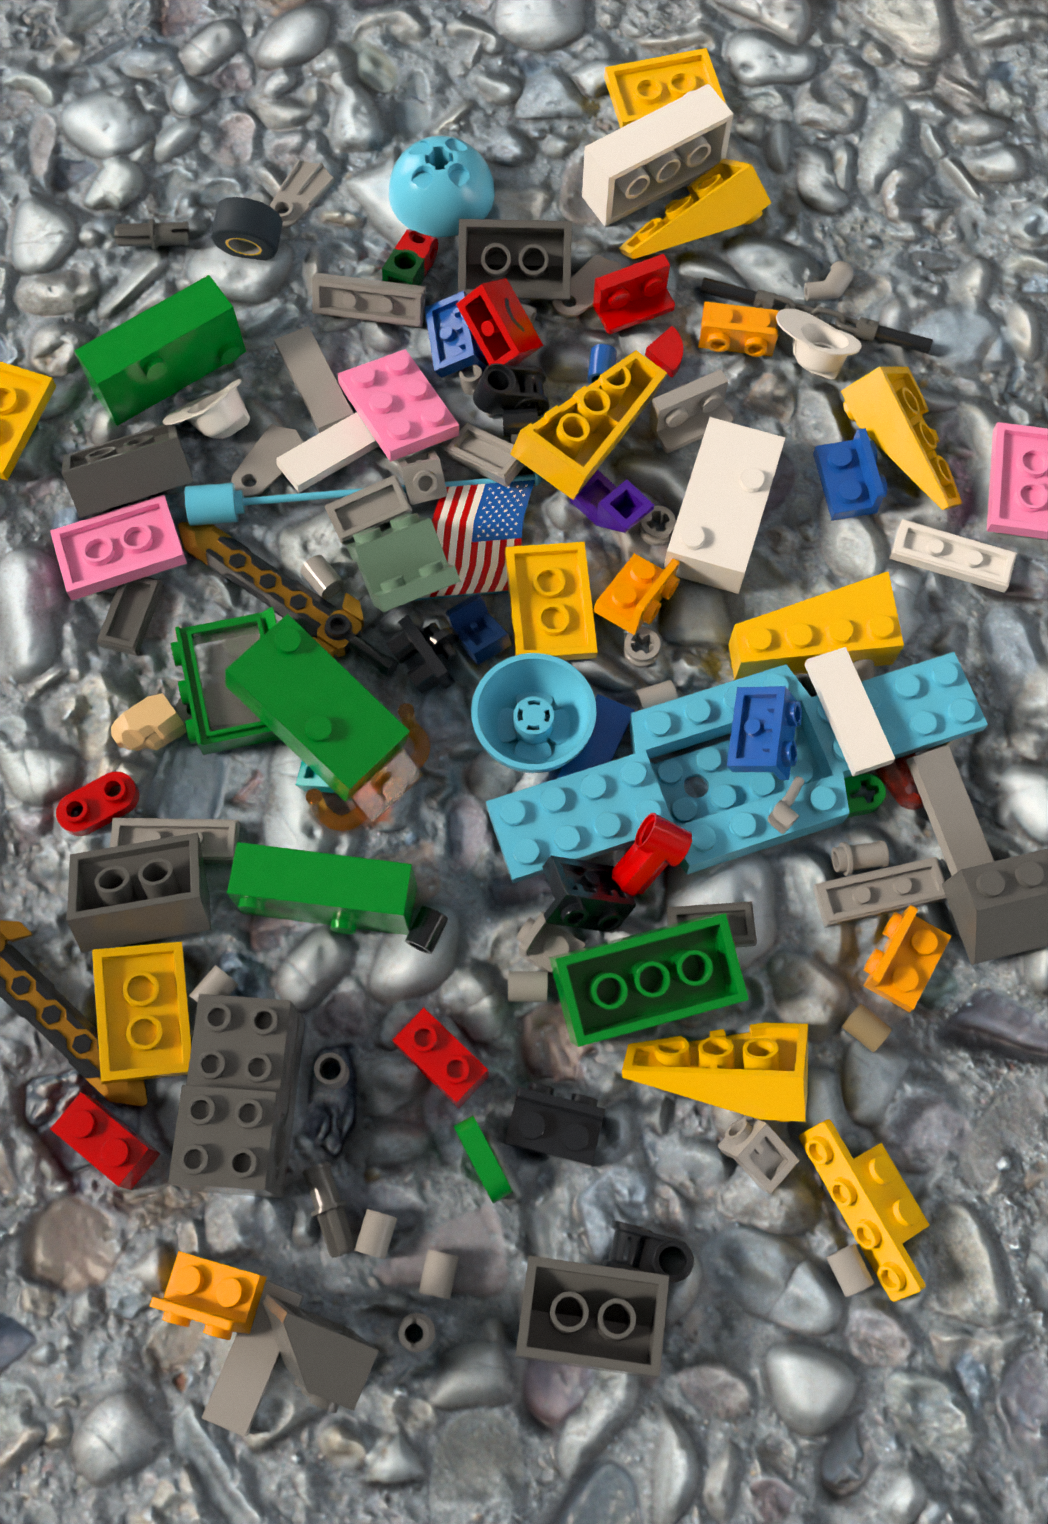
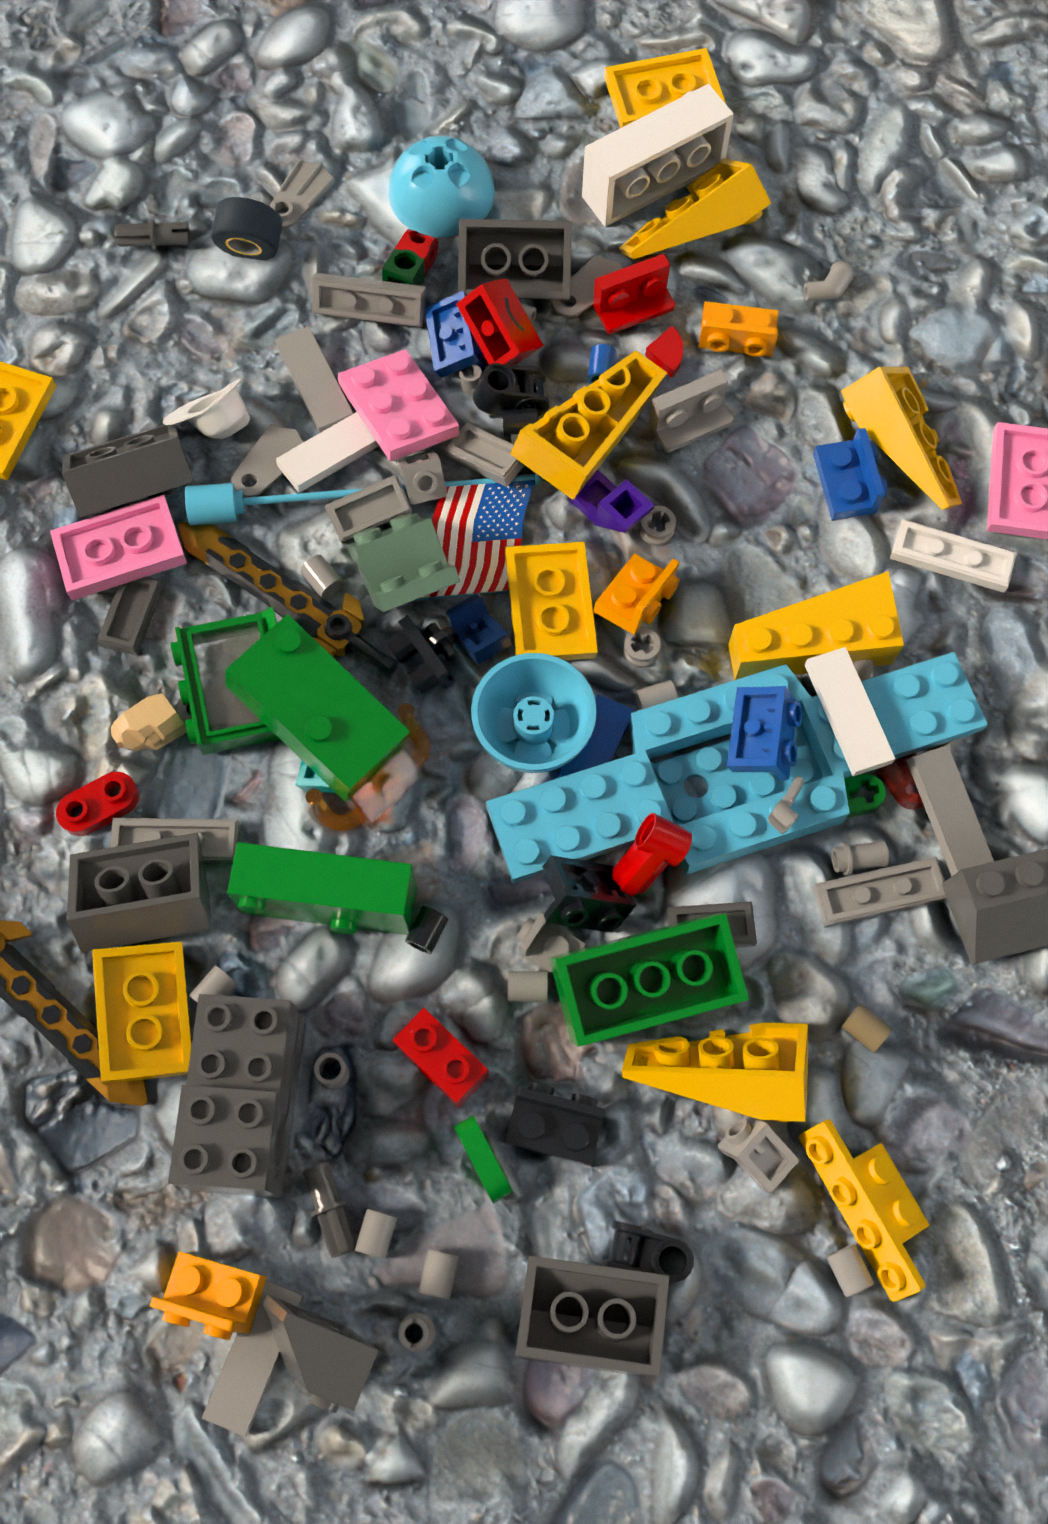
(105, 1141): red brick -> none
(162, 350): green brick -> none
(724, 504): white brick -> none
(817, 344): white piece -> none
(865, 328): piece -> none
(906, 959): light orange bracket -> none

